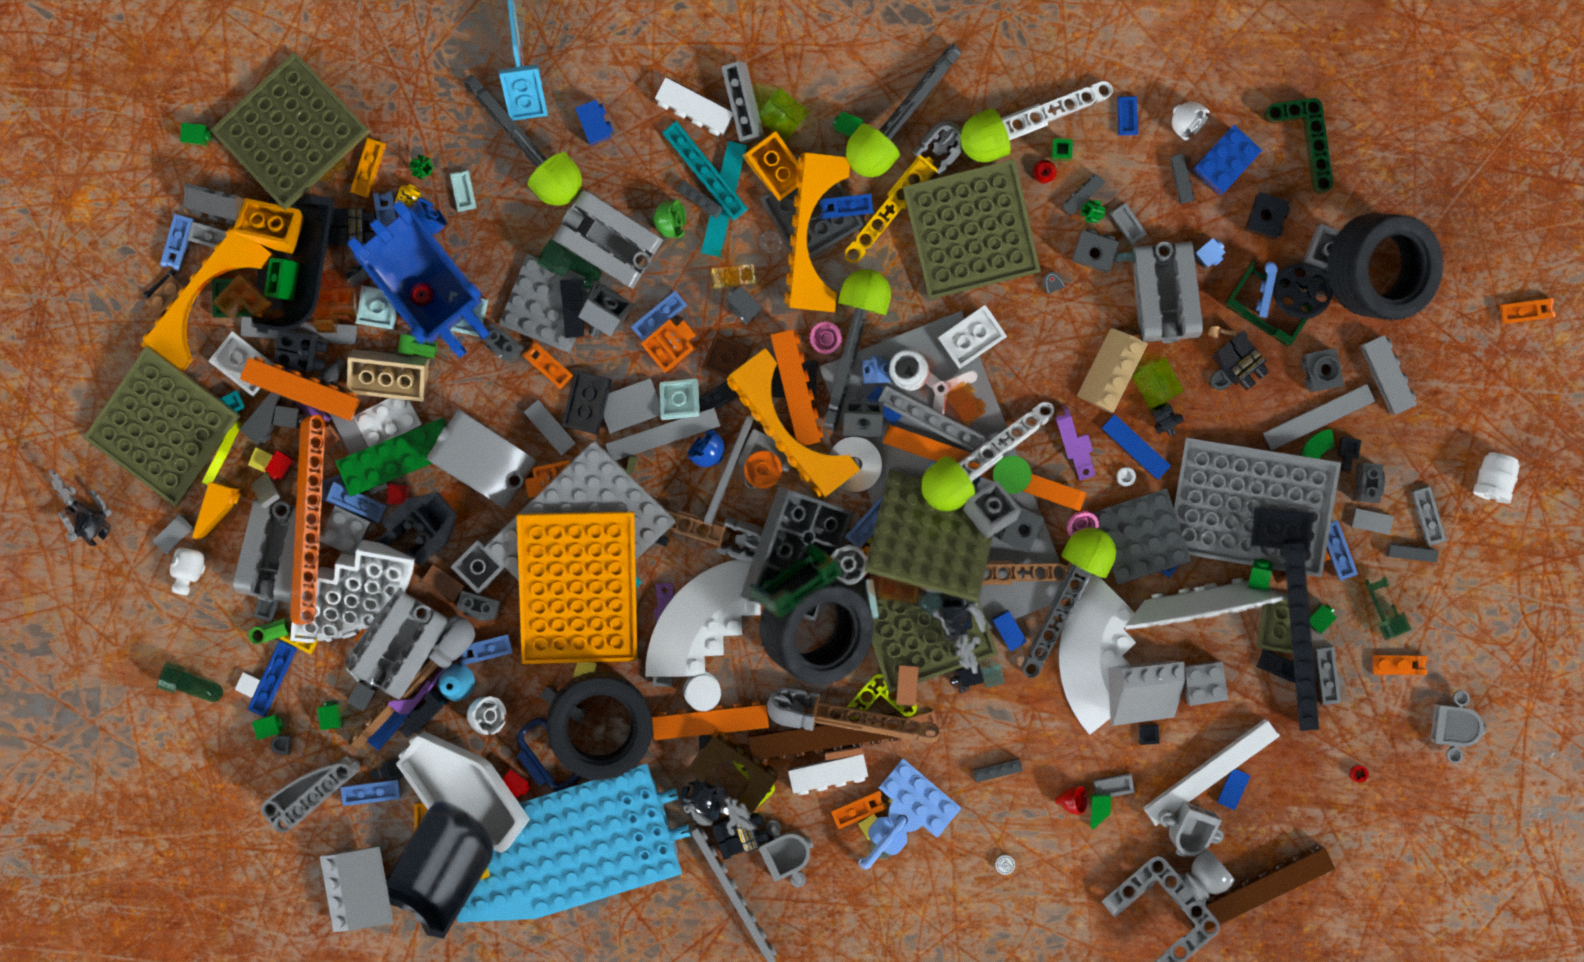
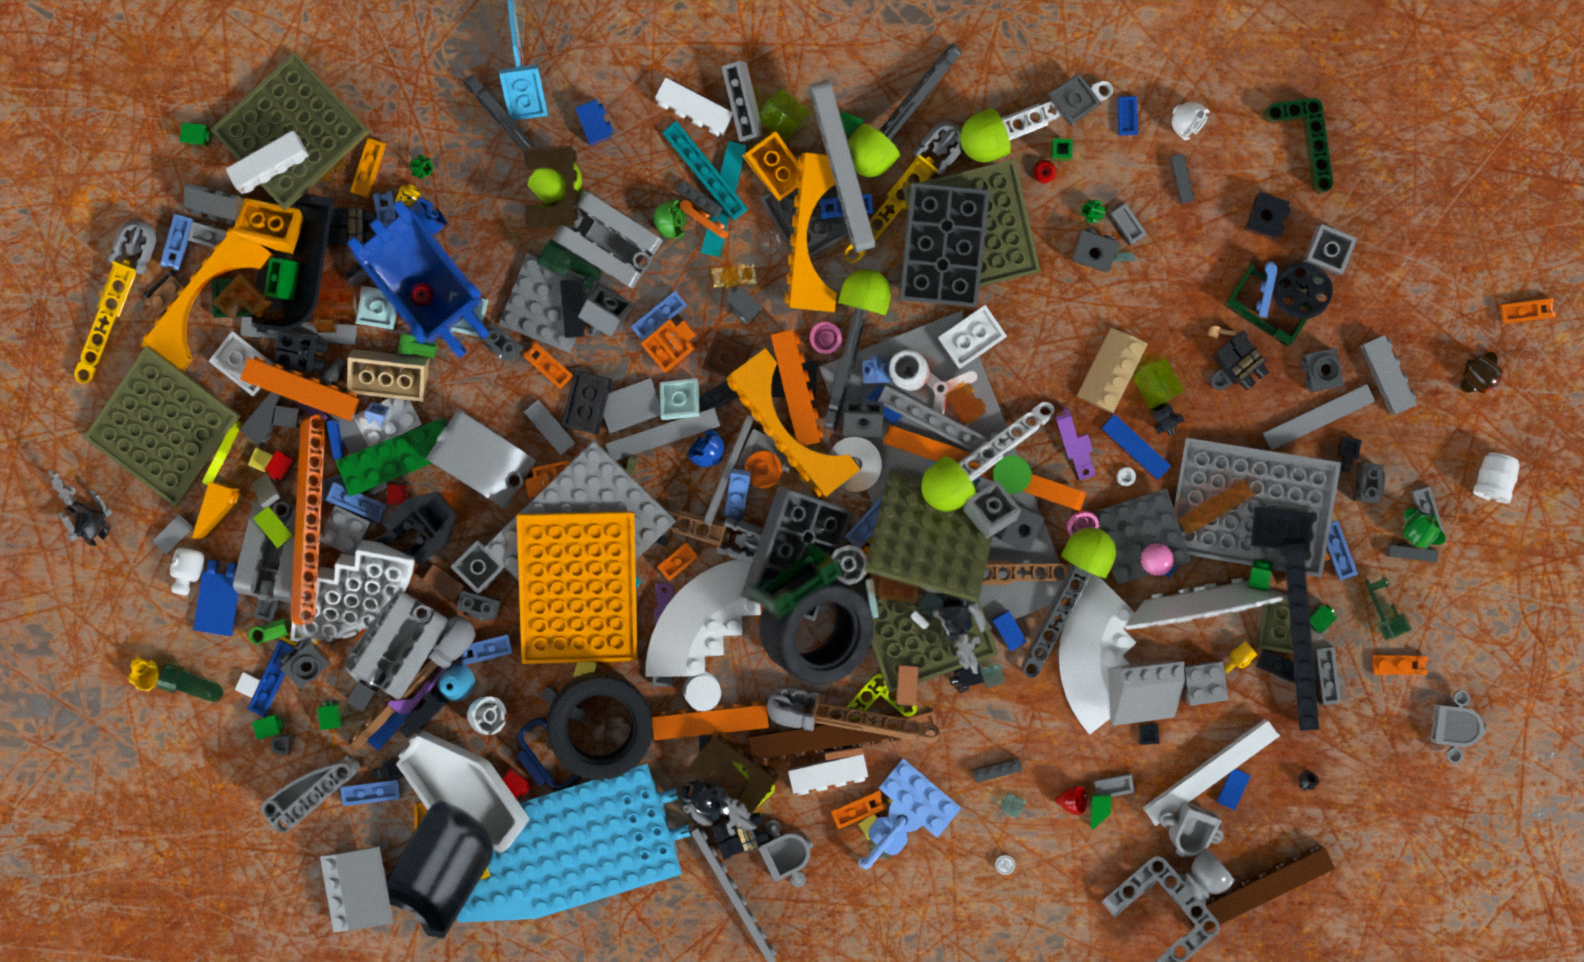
(120, 271): none -> yellow piece
(143, 674): none -> yellow hair
(217, 600): none -> blue tile
(234, 401): teal plate -> none
(267, 162): none -> white brick
(272, 527): none -> lime tile
(304, 651): none -> dark grey brick
(335, 439): none -> blue tile
(376, 412): none -> medium blue tile
(463, 191): light aqua tile -> none
(558, 212): none -> dark brown arch
(677, 561): none -> orange plate
(703, 218): none -> orange plate
(737, 494): none -> medium blue plate
(841, 166): none -> light grey beam
(916, 617): none -> white tile
(943, 245): none -> dark grey brick
(1012, 805): none -> clear light blue tile
(1053, 282): dark grey tile -> none
(1074, 99): none -> dark grey tile
(1083, 195): dark grey piece -> none
(1157, 559): none -> bright pink hat
(1167, 292): light grey panel -> none
(1210, 253): light blue brick -> none
(1216, 507): none -> clear orange tile
(1227, 160): blue brick -> none
(1240, 657): none -> yellow piece
(1308, 780): none -> black tile
(1318, 444): green tile -> none
(1359, 779): red bush -> none
(1372, 521): light grey tile -> none
(1419, 271): black tyre -> none
(1422, 529): none -> green piece
(1481, 374): none -> dark brown piece

